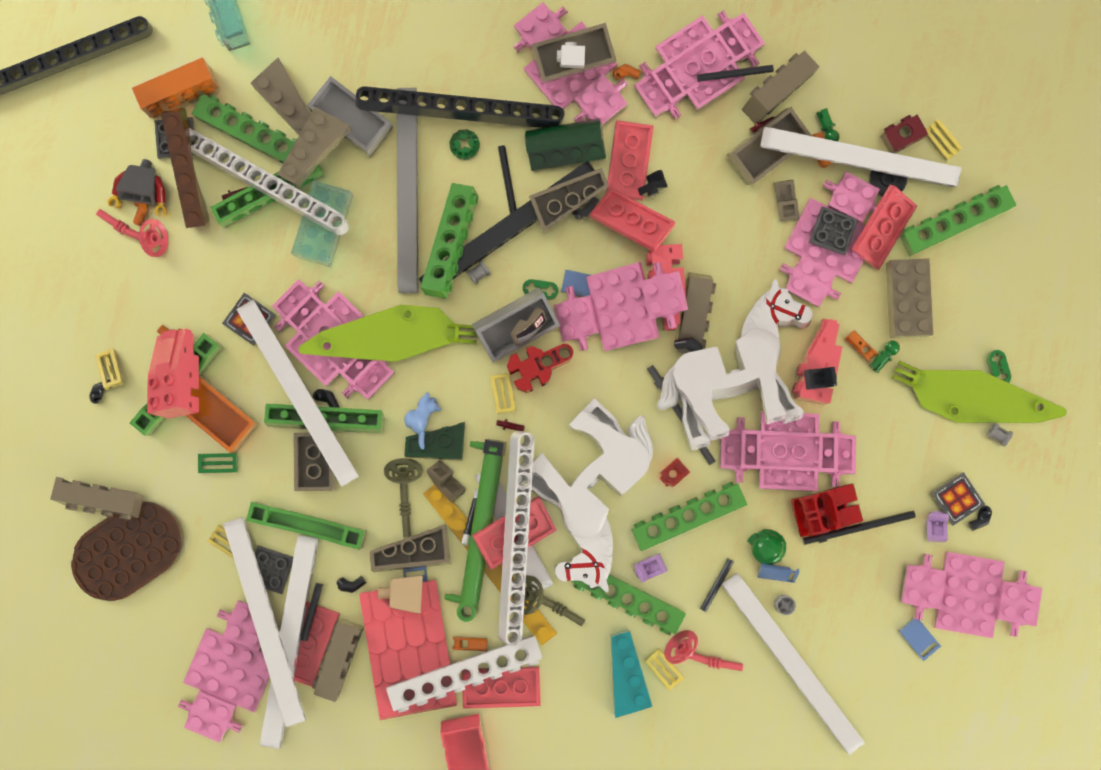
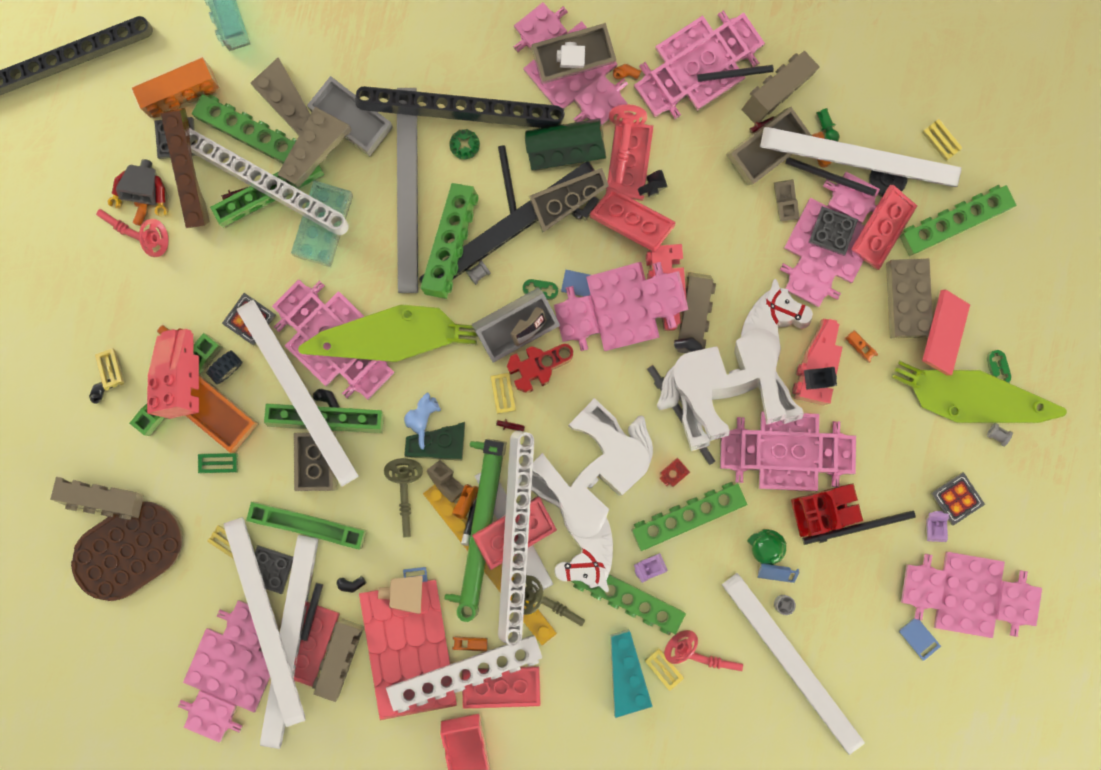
(224, 367): none -> black wheel
(416, 551): dark tan wedge -> none
(465, 502): none -> orange bar
(626, 122): none -> coral dish
(716, 585): bar -> none
(831, 176): none -> black piece
(891, 348): green pin -> none
(915, 132): dark red brick -> none
(946, 332): none -> coral tile
(982, 520): black arm -> none

